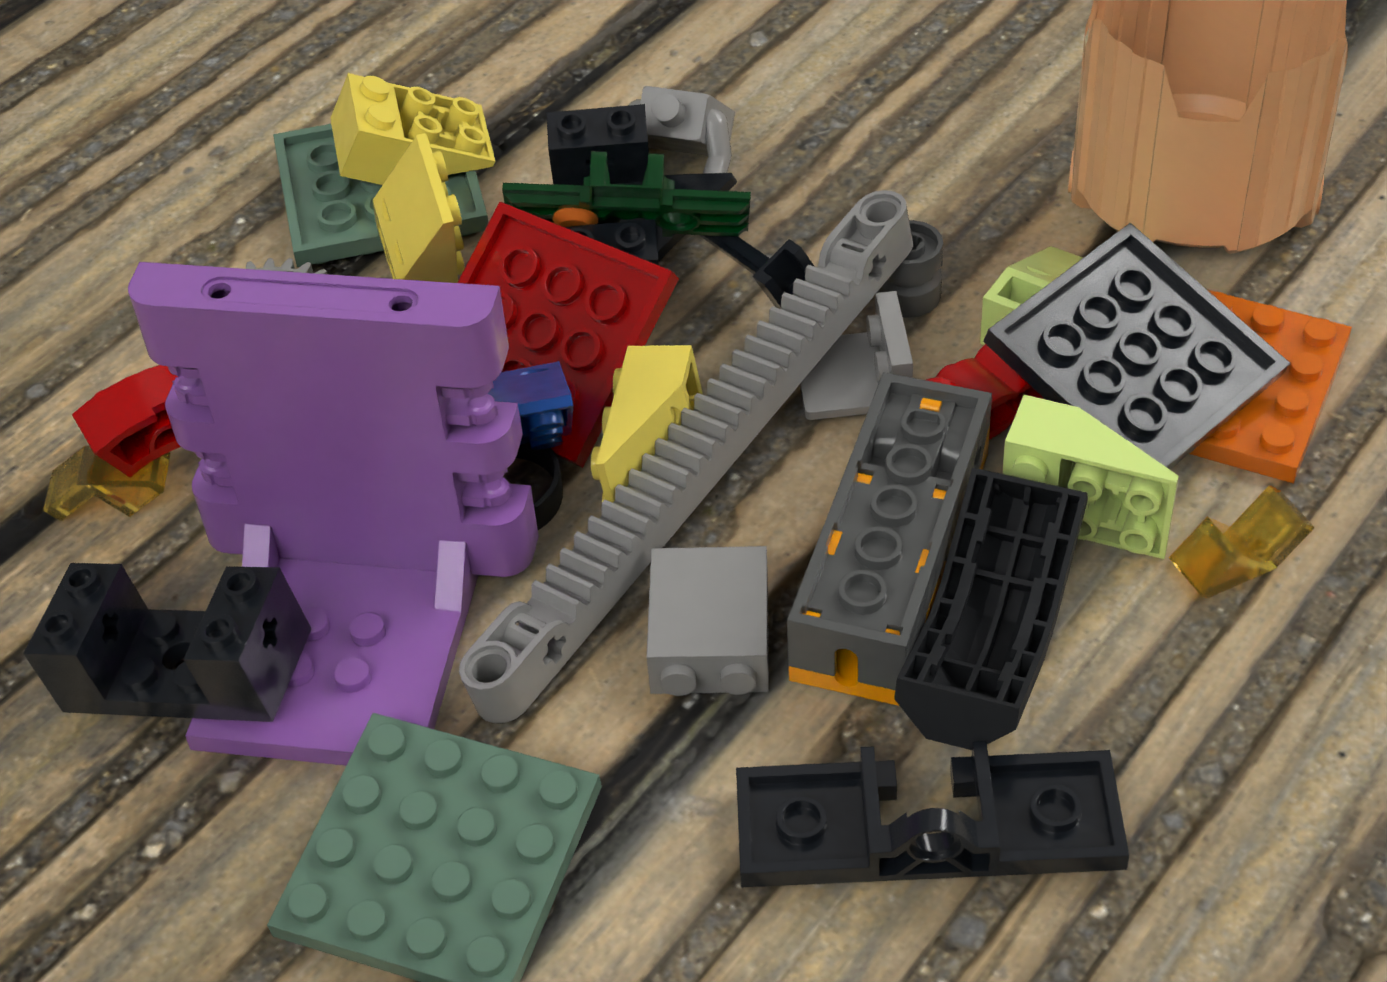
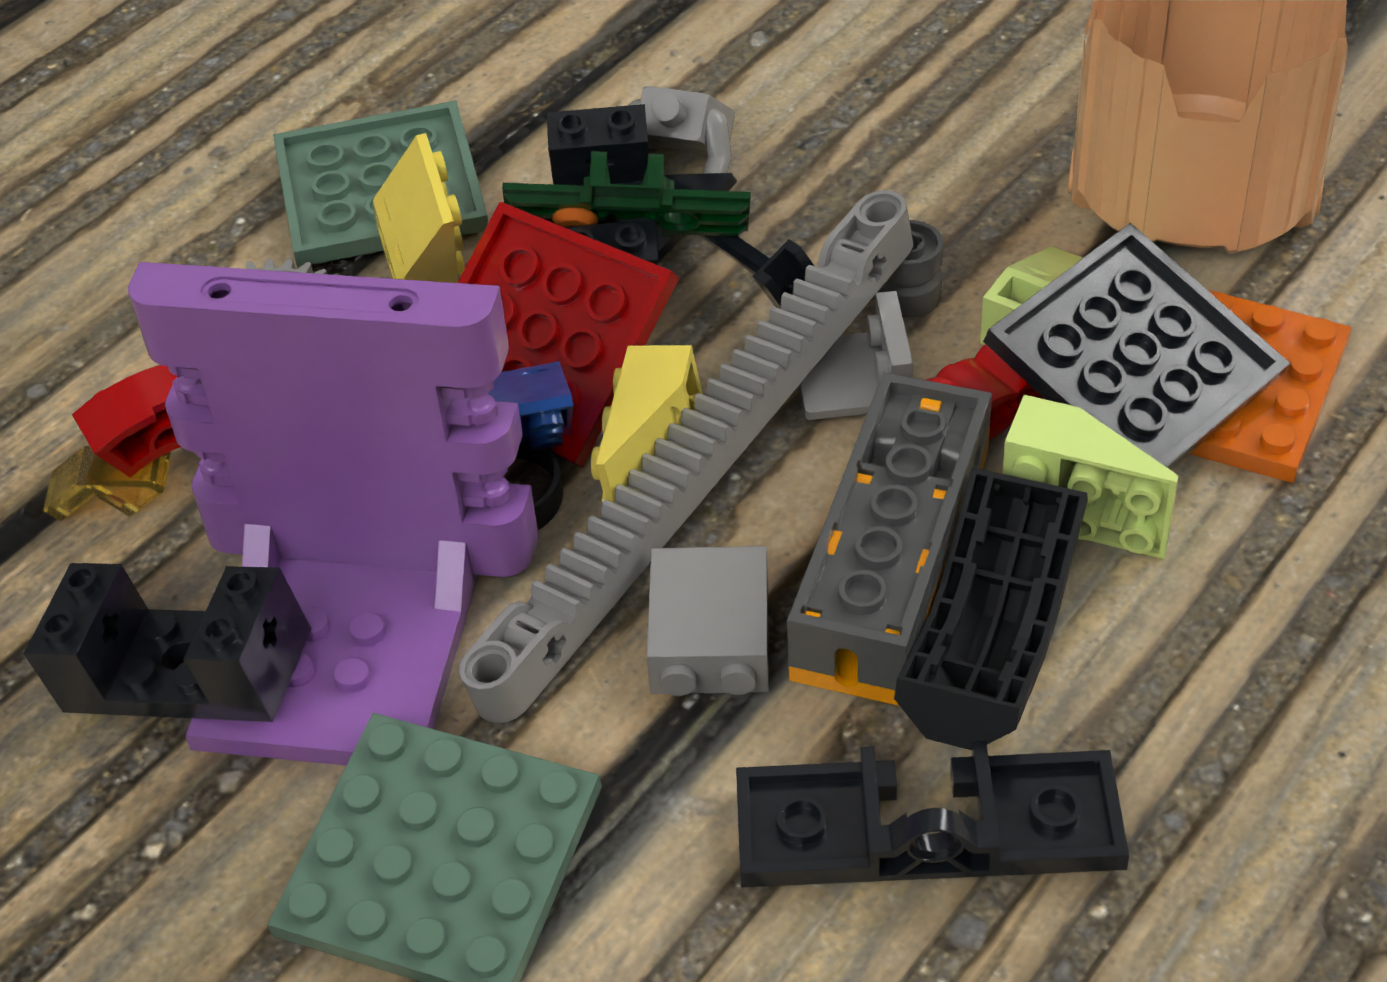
(380, 120): light yellow slope -> none
(1225, 556): clear yellow slope -> none

